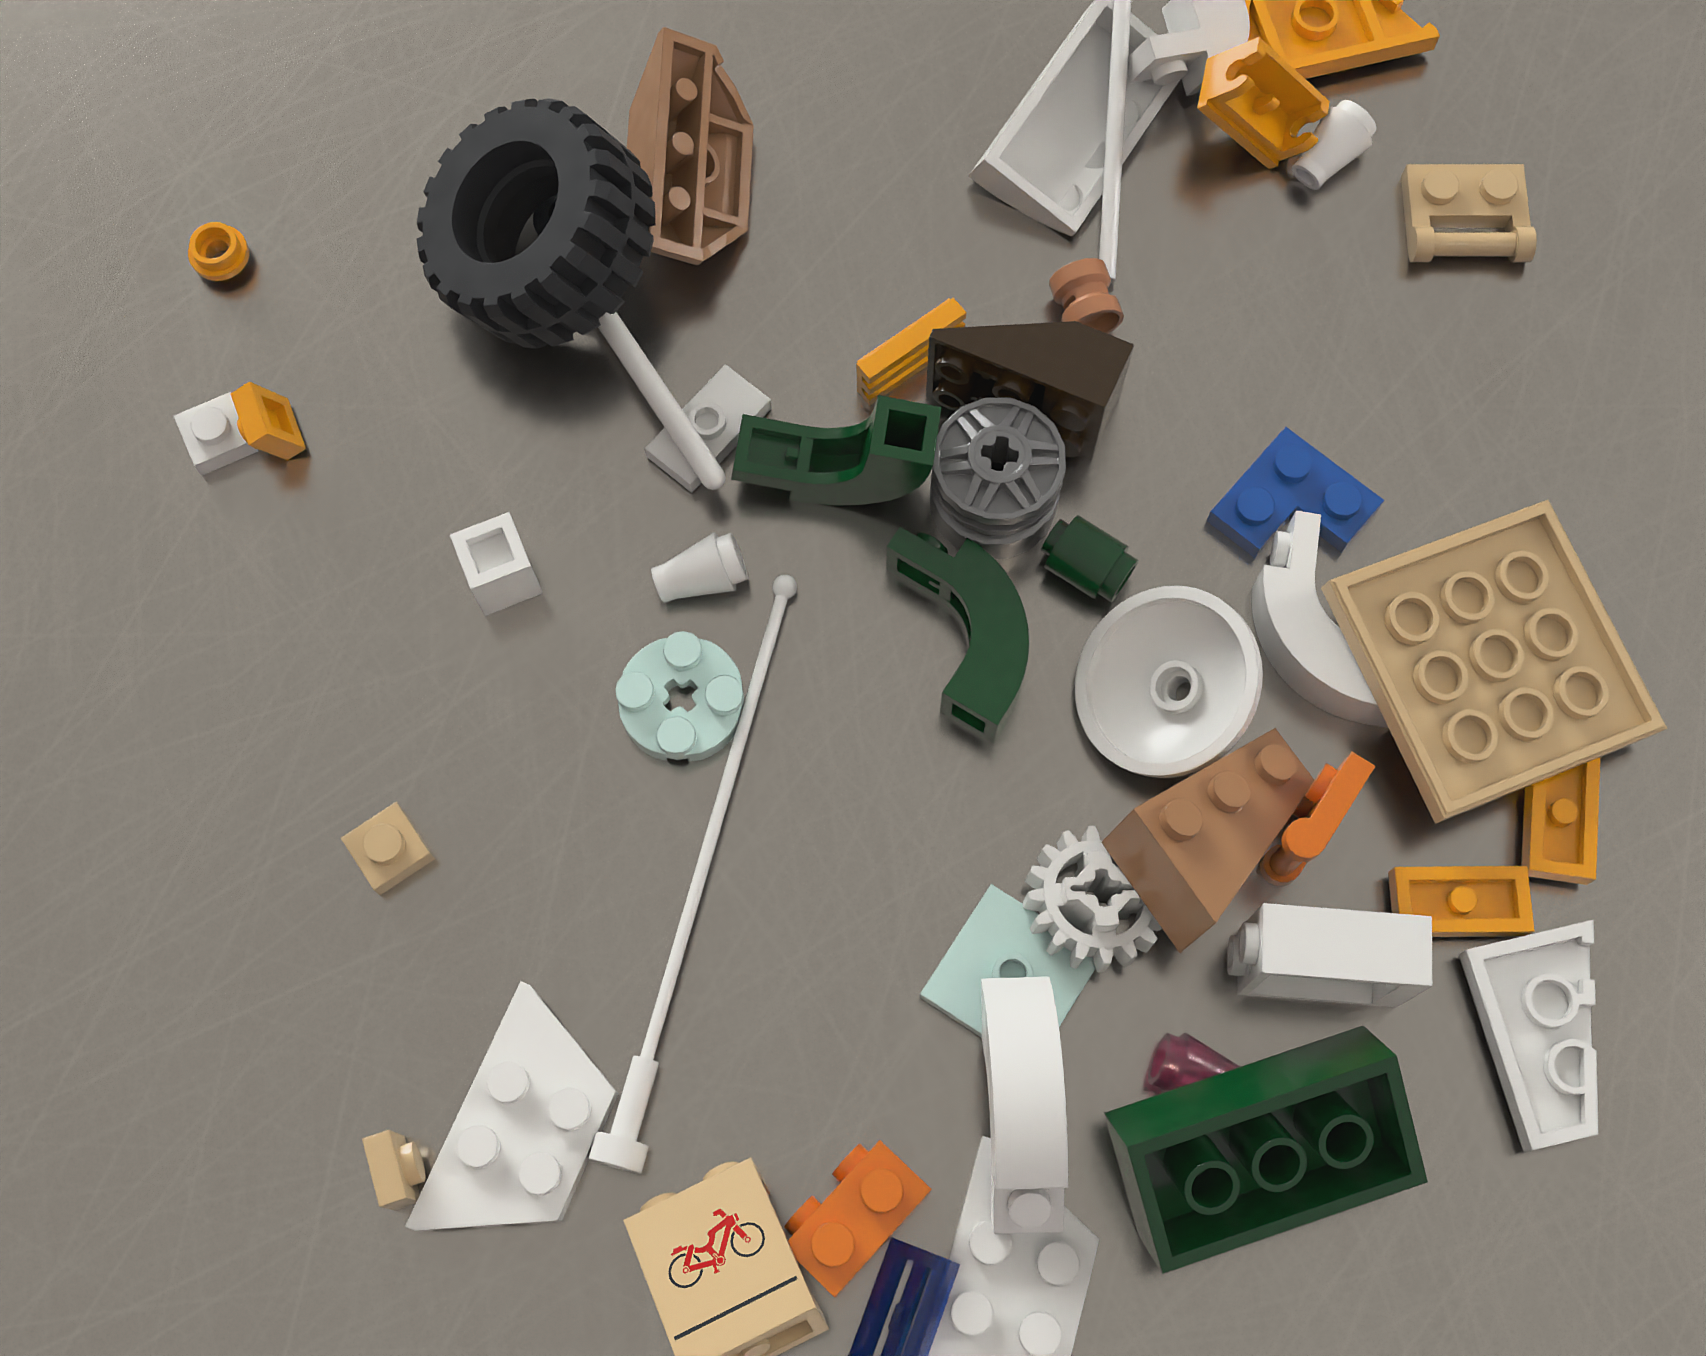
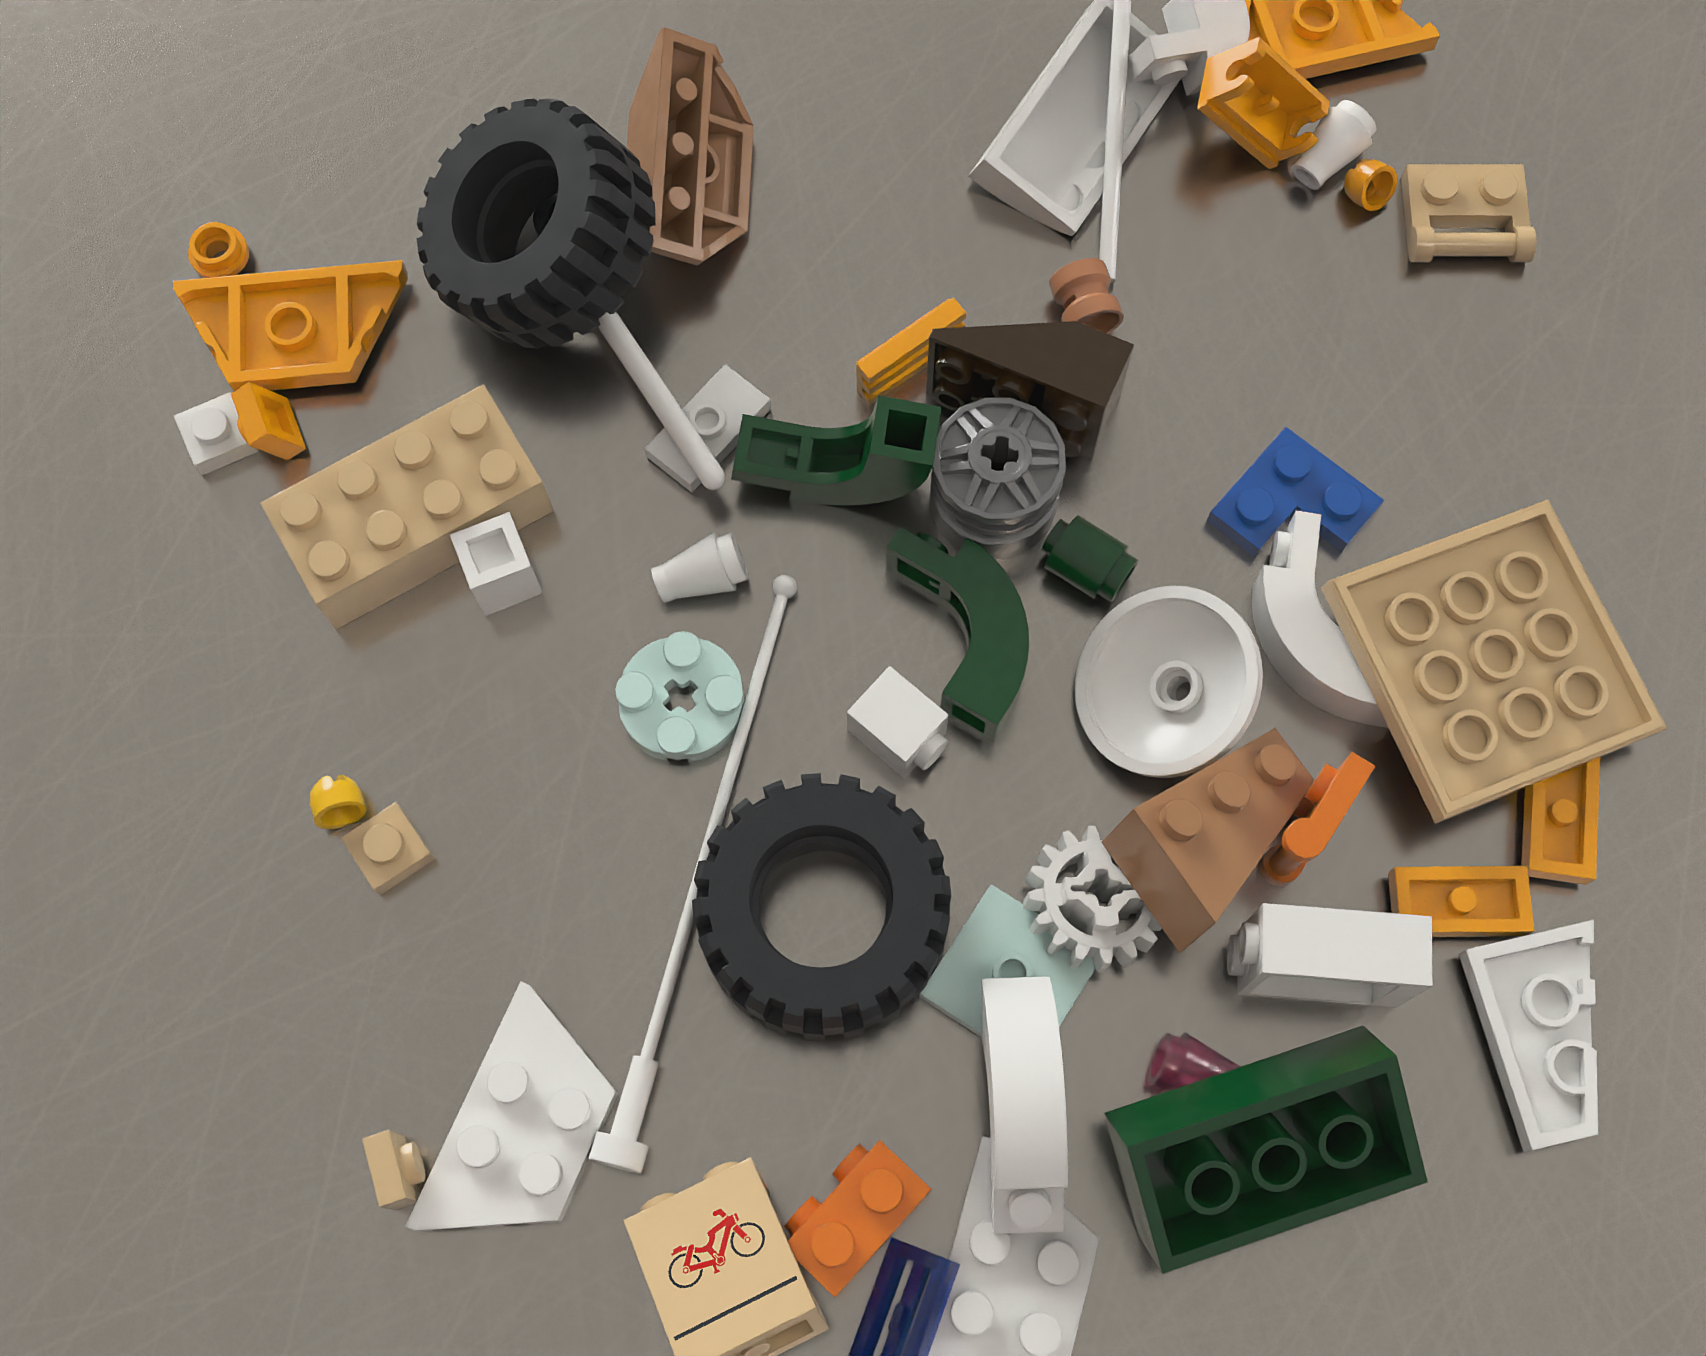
(294, 323): none -> light orange wing
(336, 803): none -> yellow hinge
(389, 509): none -> tan brick
(803, 822): none -> black tyre
(899, 723): none -> white brick
(1372, 174): none -> light orange hinge

